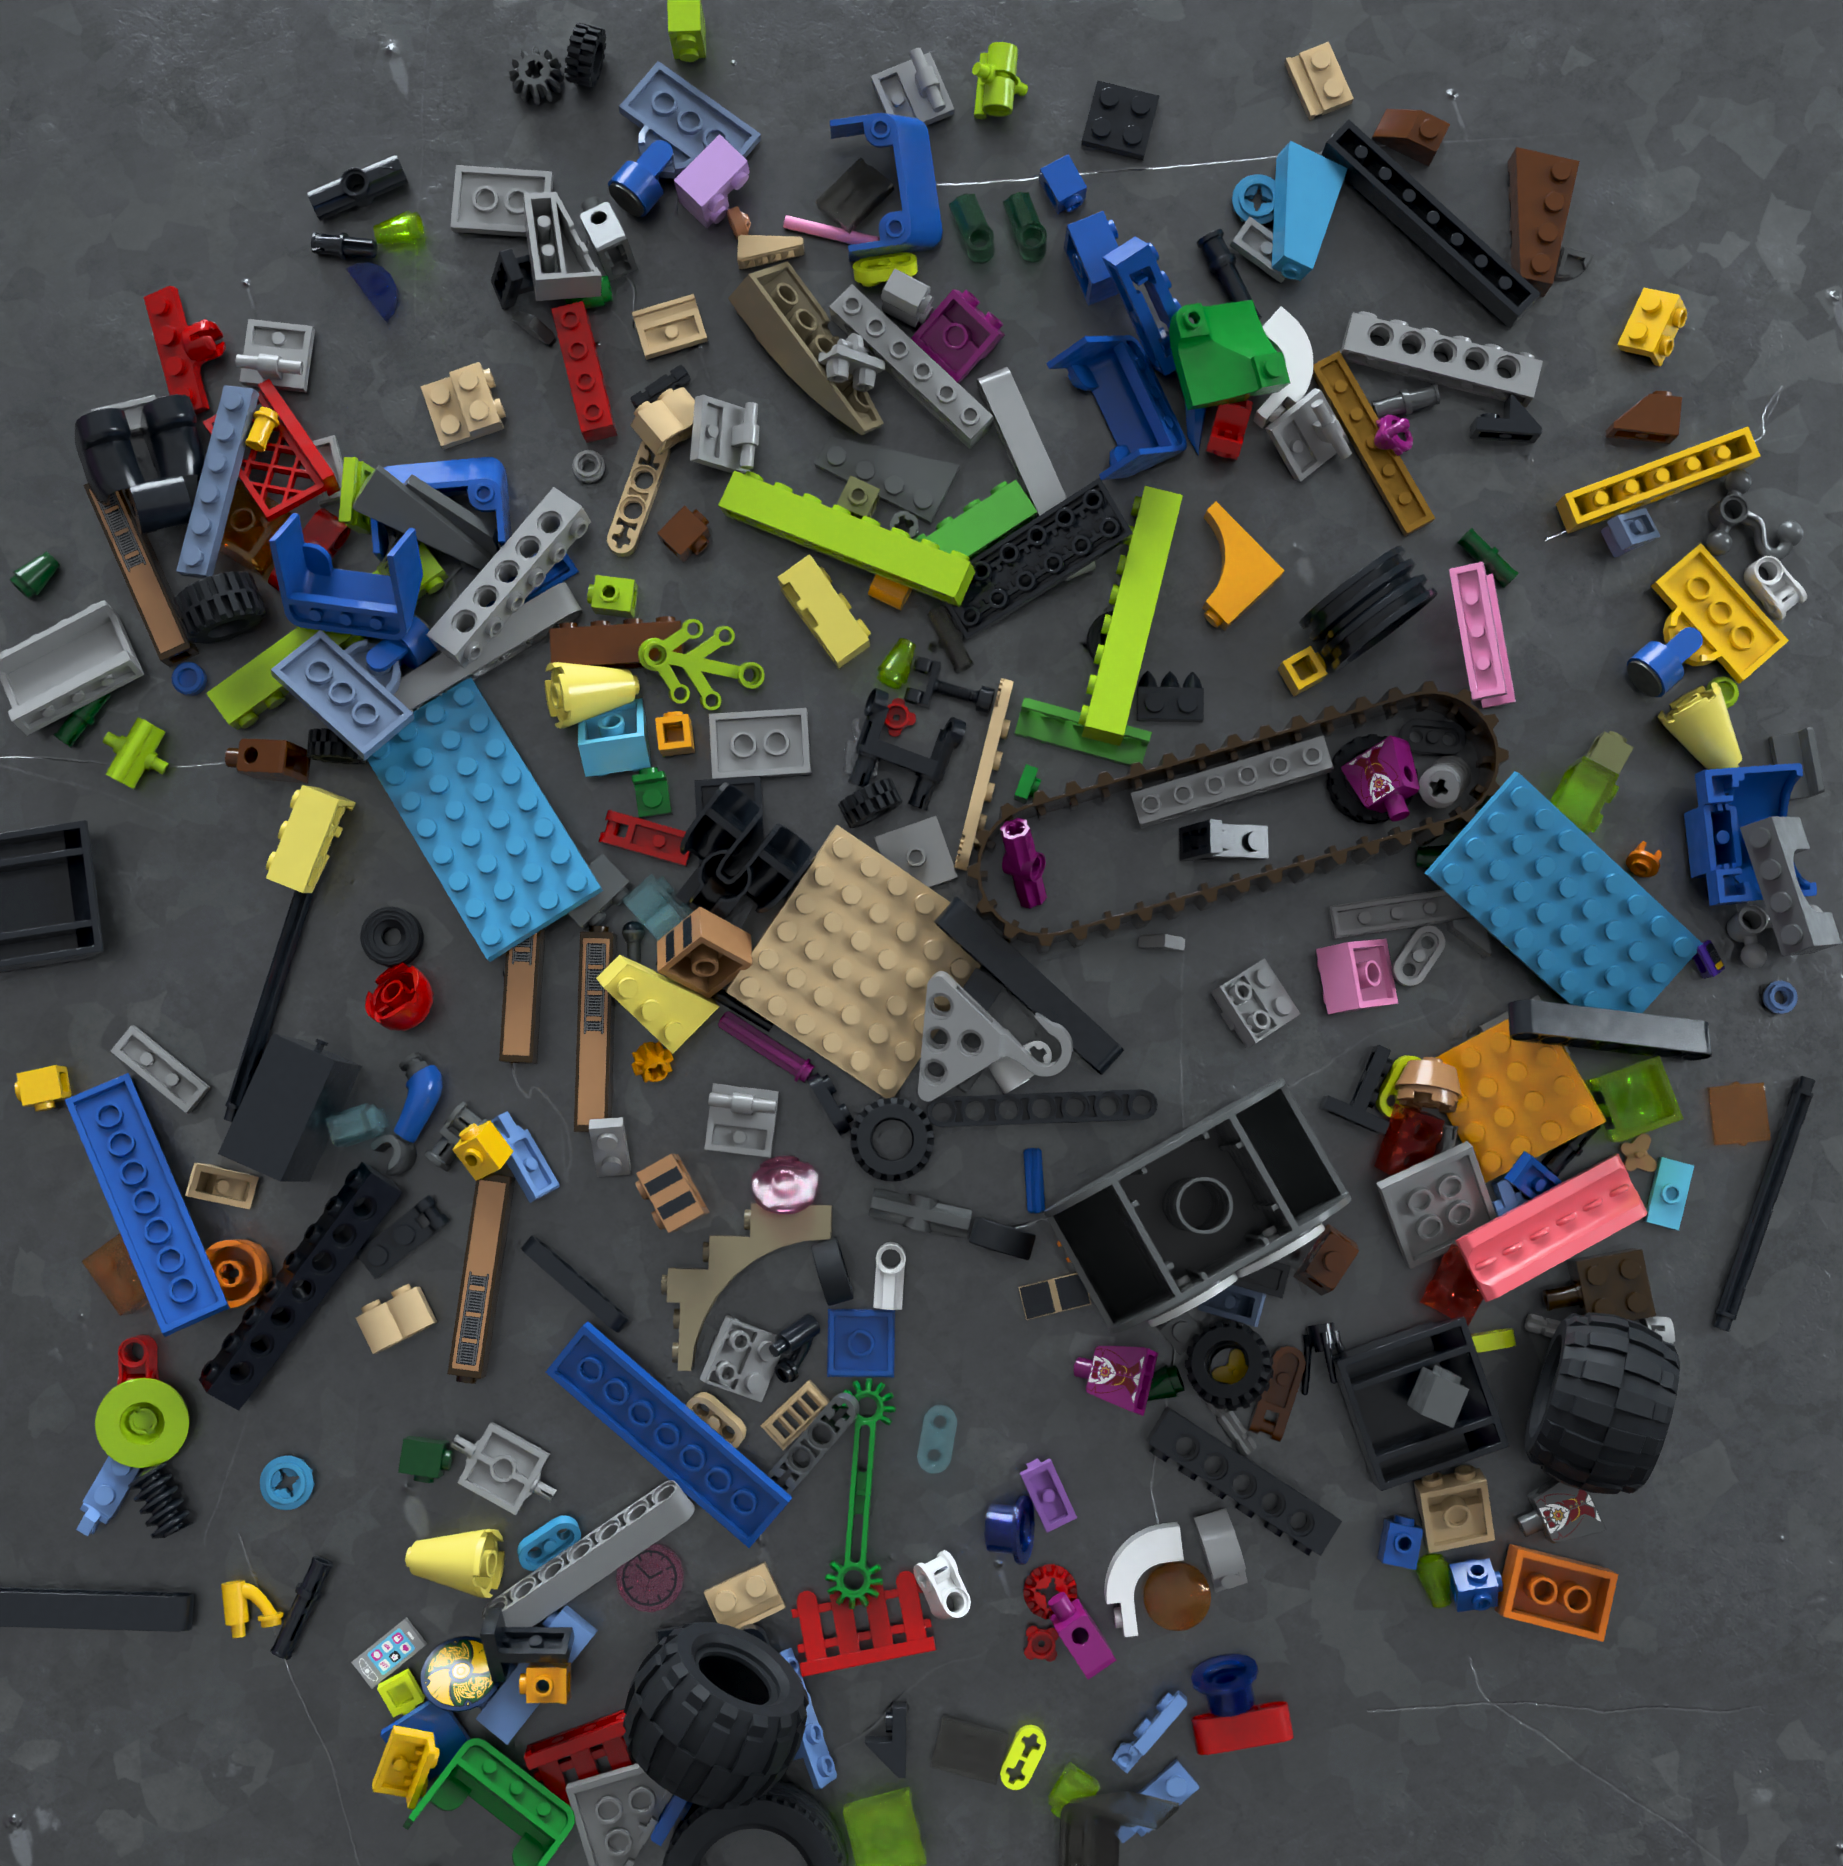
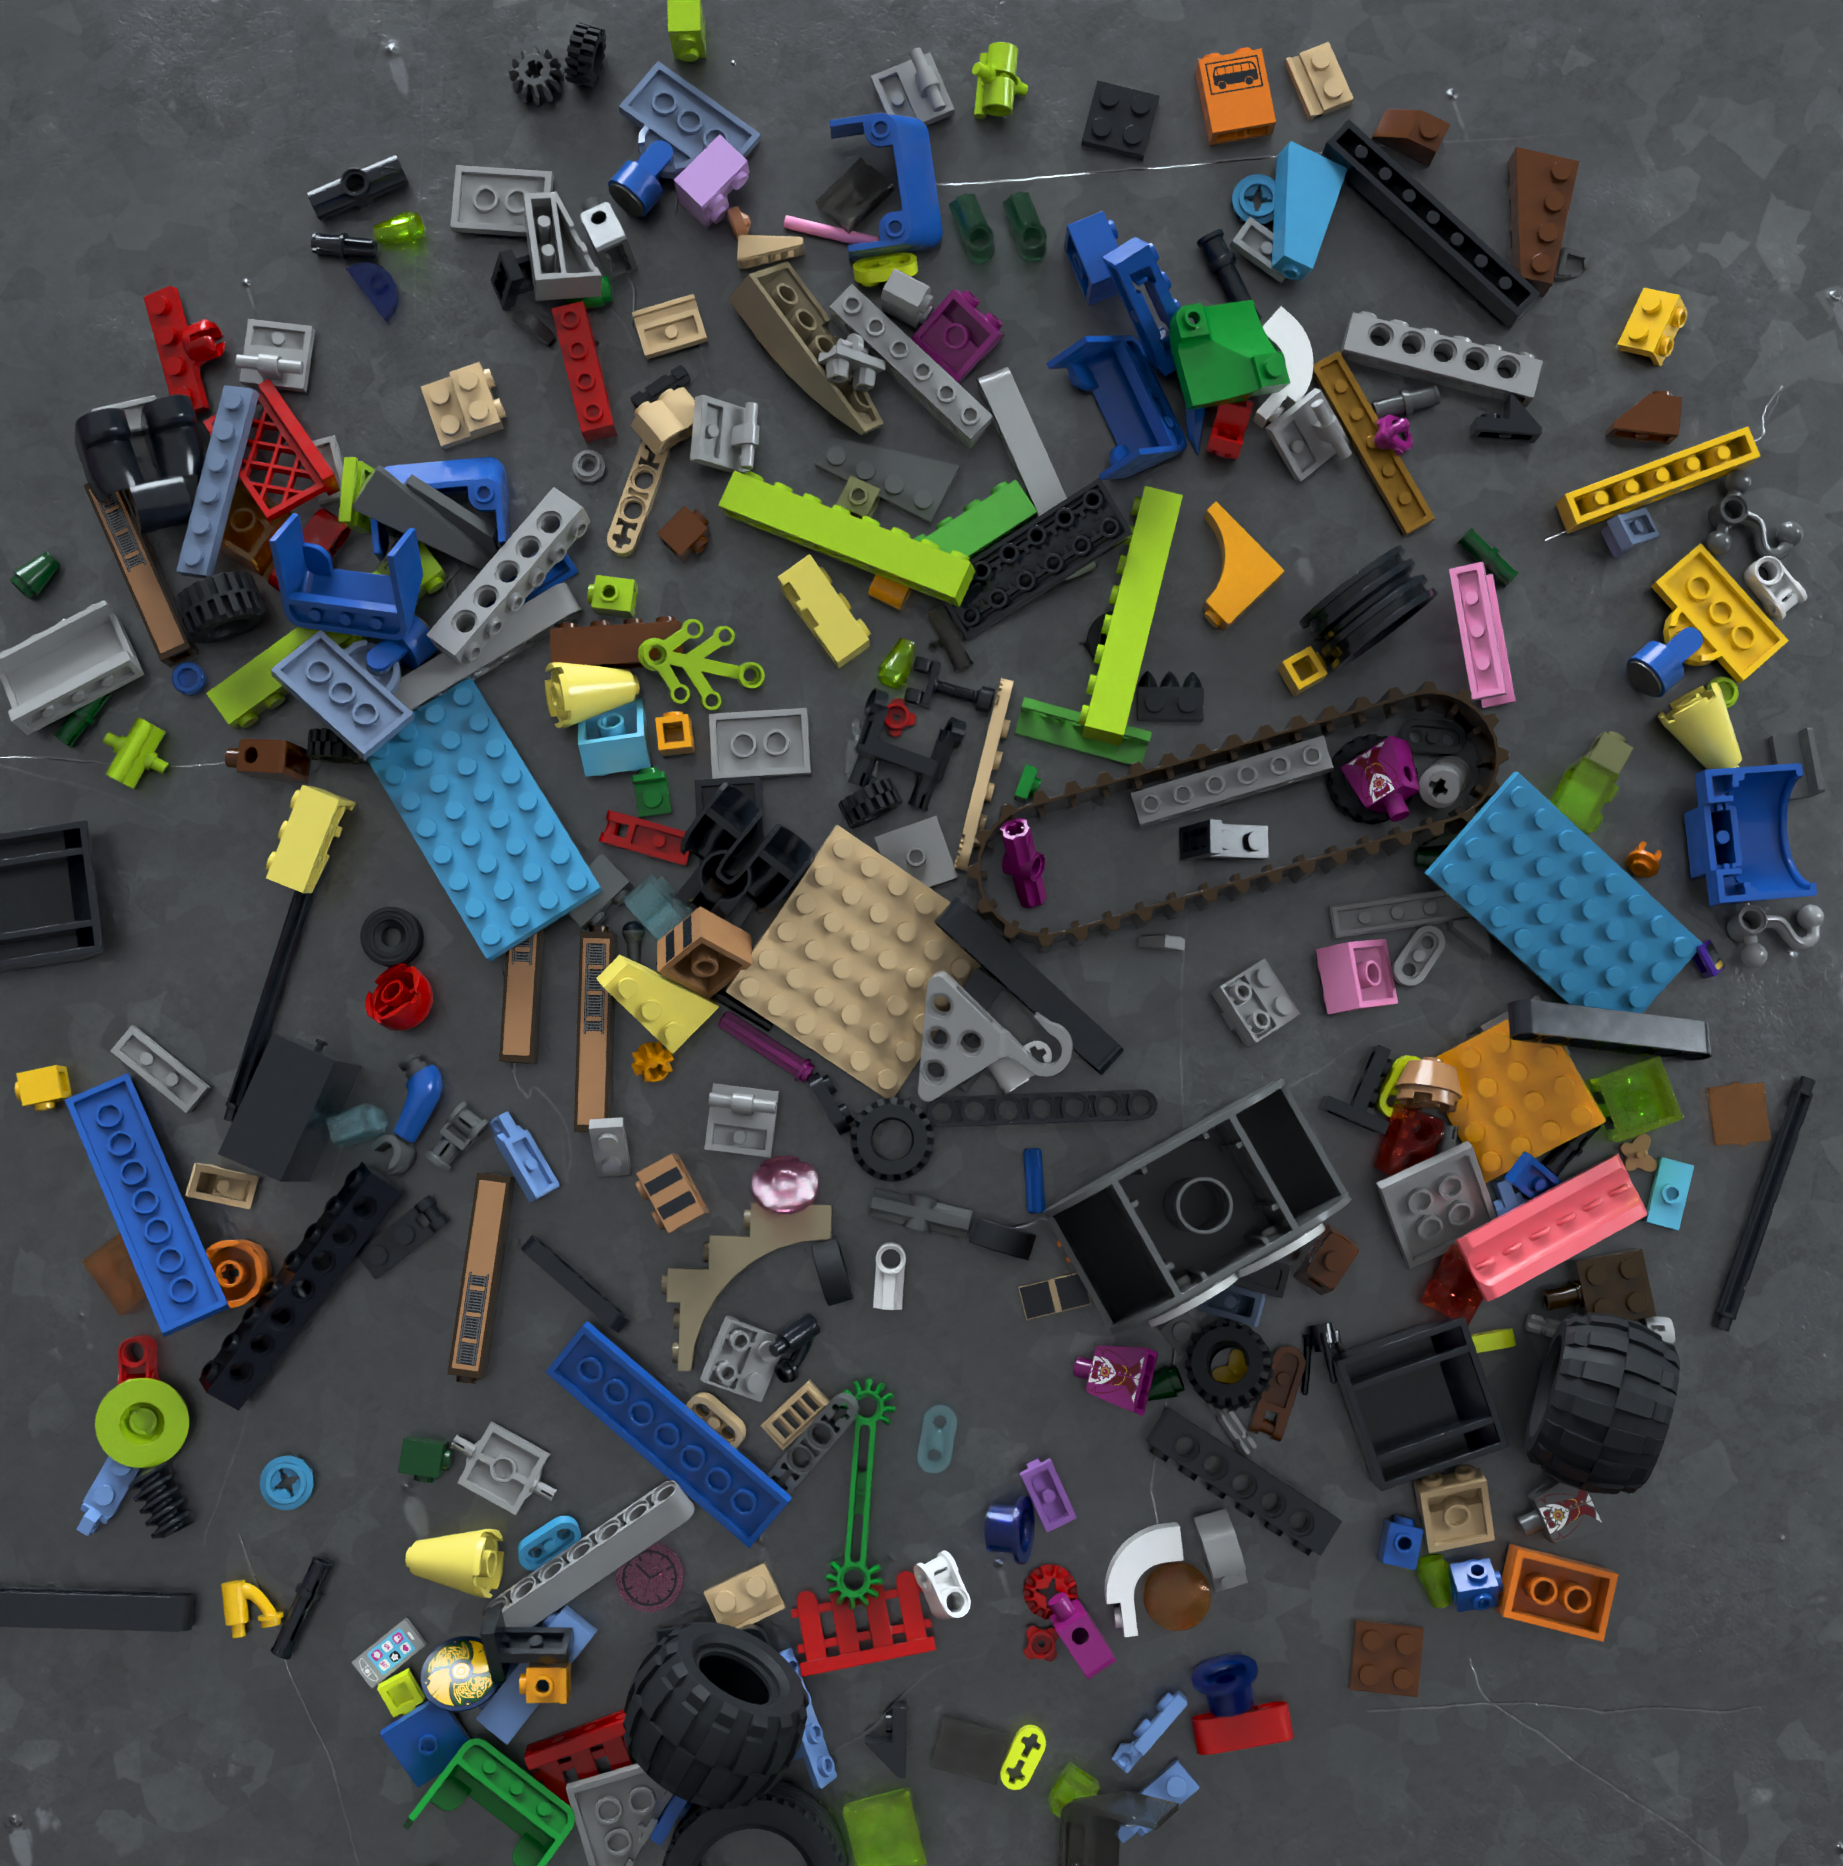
(264, 422): yellow pin -> none
(395, 1319): tan brick -> none
(406, 1764): yellow bracket -> none
(482, 1149): yellow brick -> none
(861, 1343): blue tile -> none
(909, 520): dark grey bush -> none
(1063, 184): blue brick -> none
(1235, 96): none -> orange brick
(1385, 1658): none -> reddish brown plate
(1438, 1395): dark grey brick -> none
(1788, 992): medium blue plate -> none
(1795, 923): dark grey arch -> none

